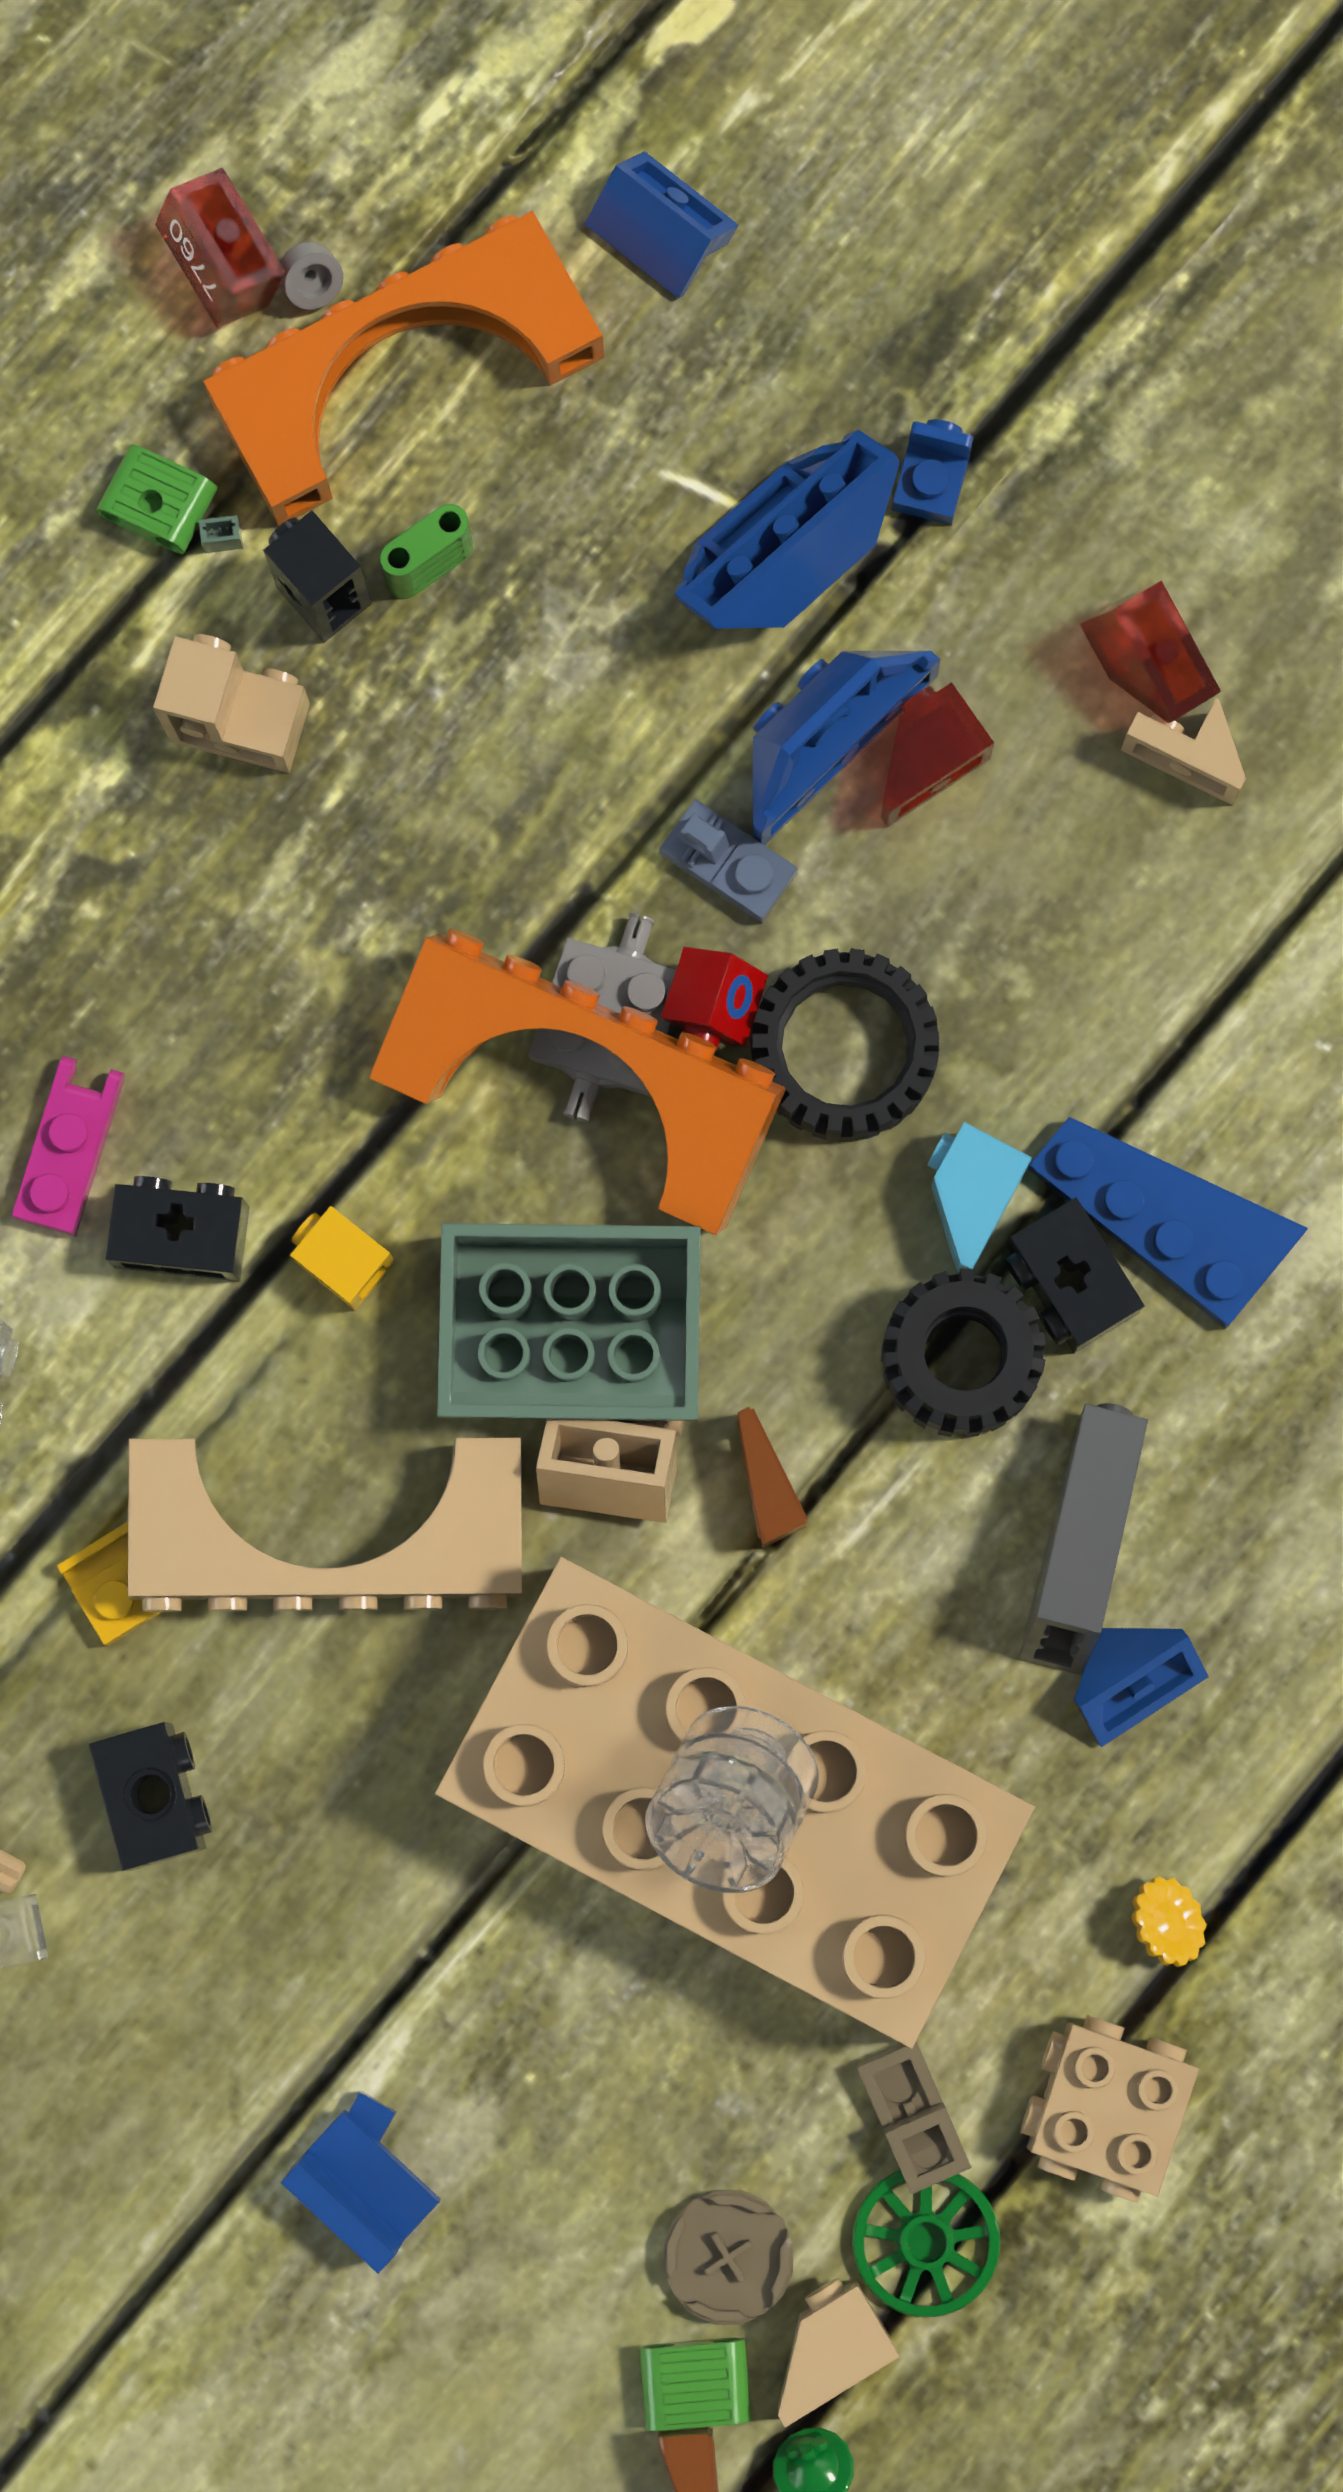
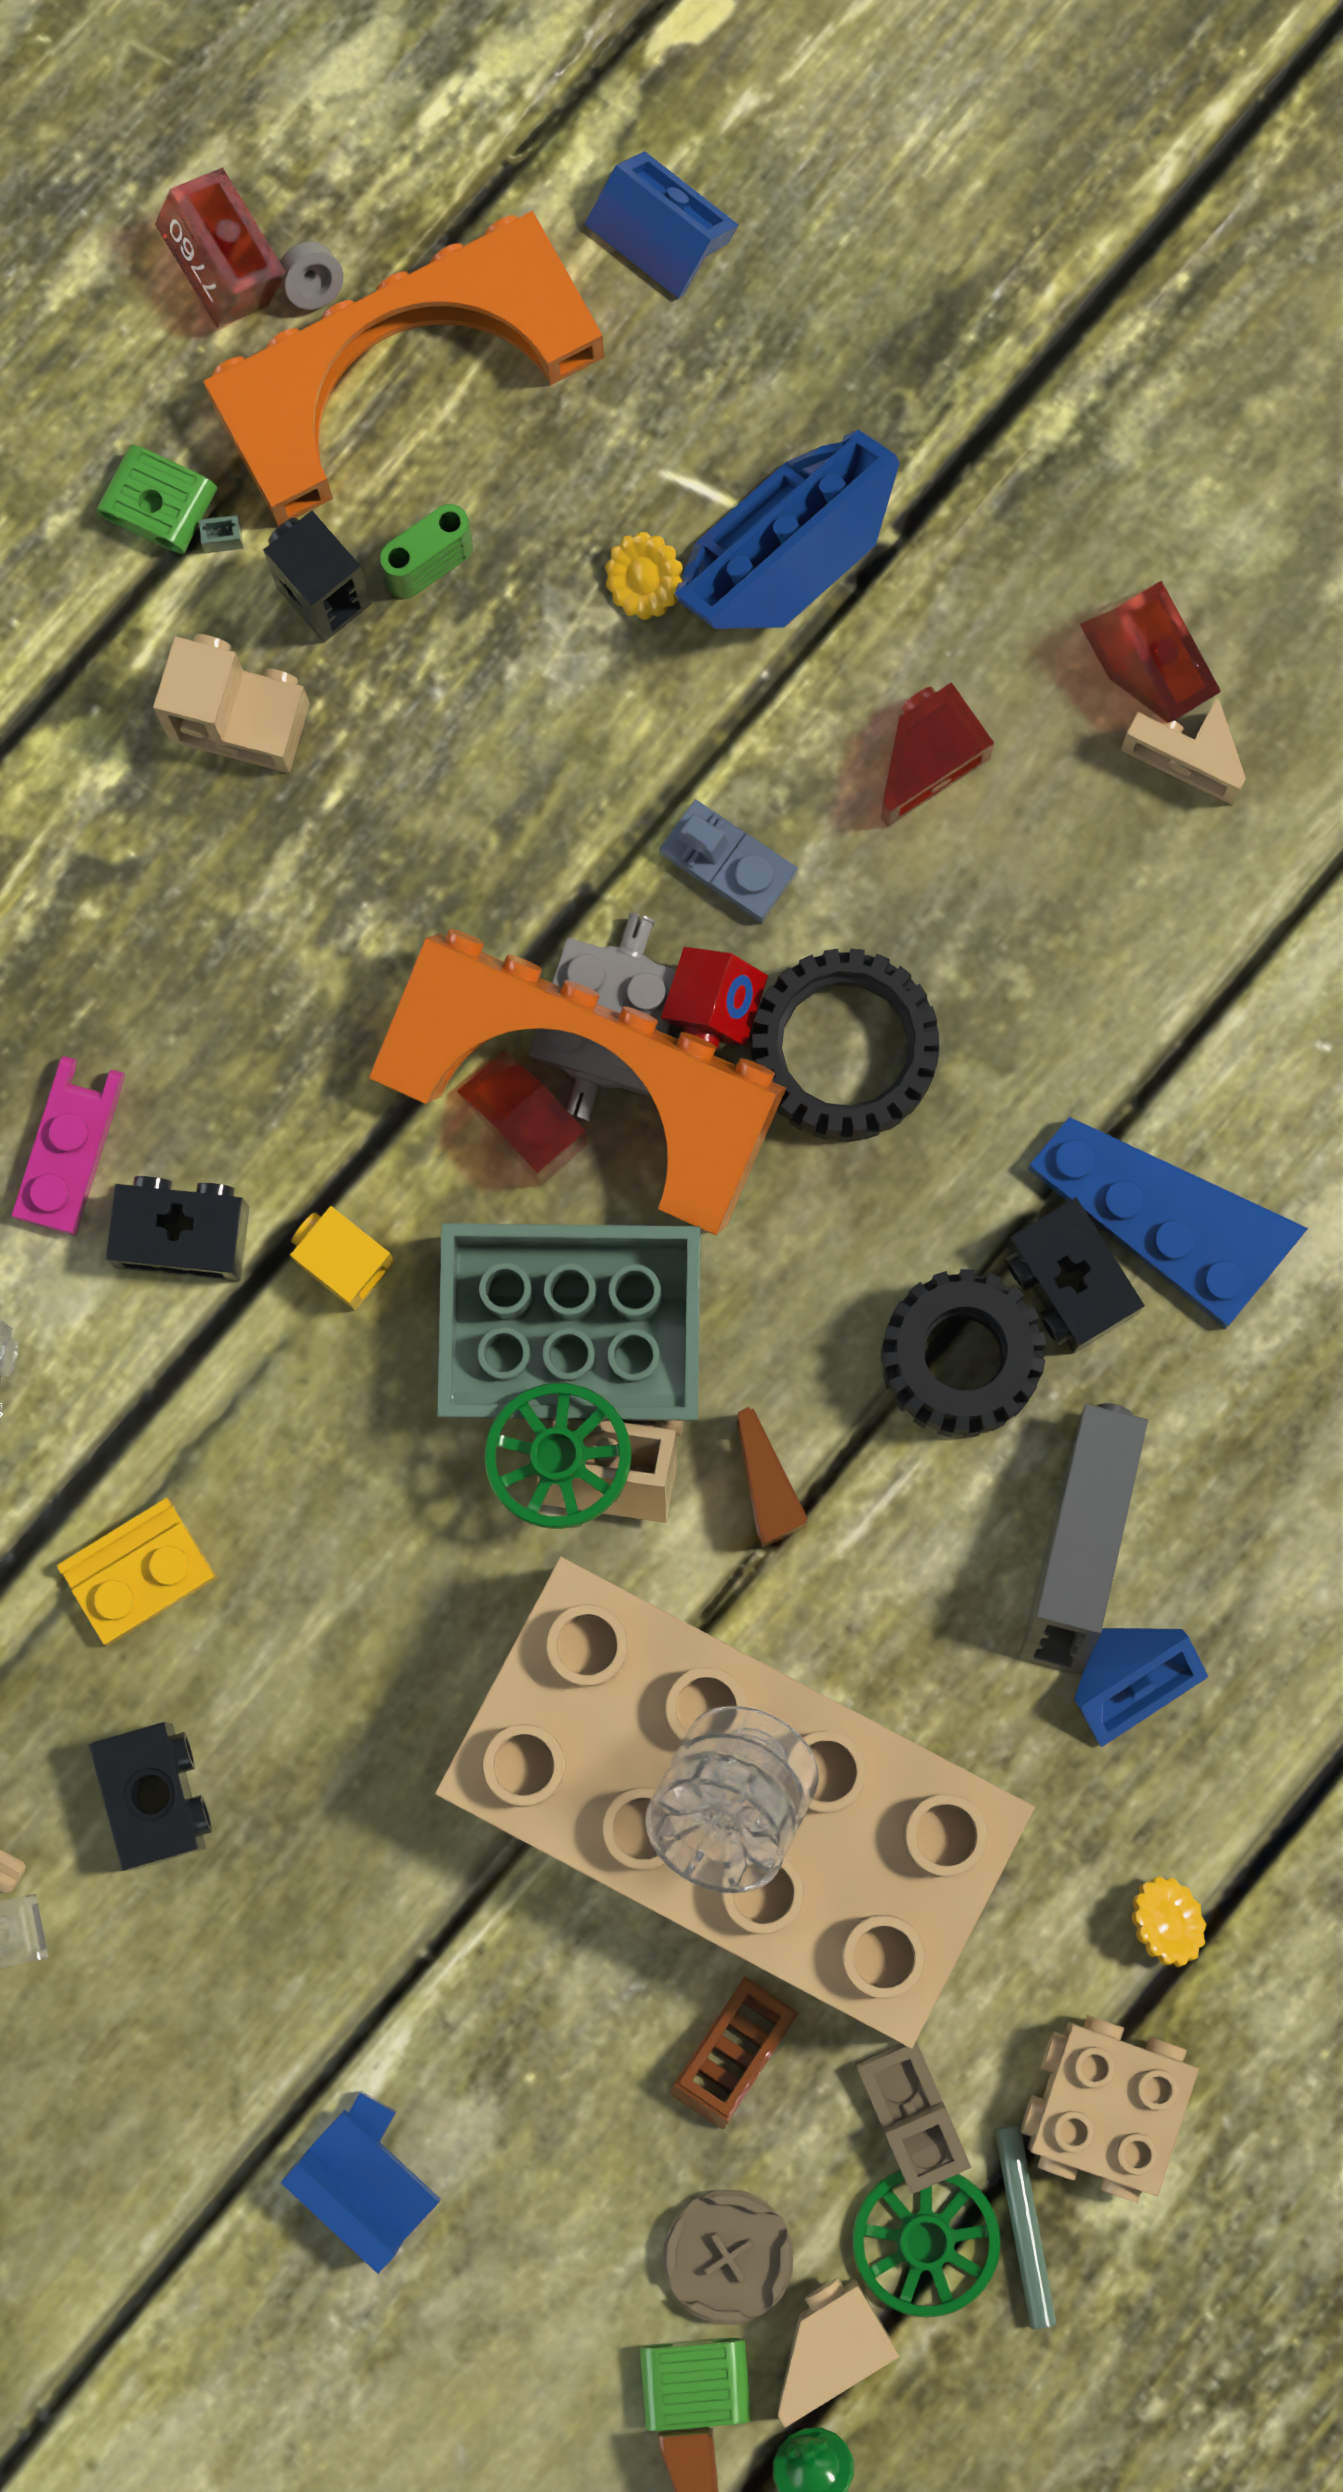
(190, 1553): tan arch -> none
(524, 1116): none -> clear red slope
(558, 1456): none -> green wheel
(643, 575): none -> yellow piece
(703, 2101): none -> dark orange slope
(827, 727): blue wedge -> none
(933, 471): blue bracket -> none
(973, 1188): medium azure slope -> none
(1025, 2227): none -> sand green bar

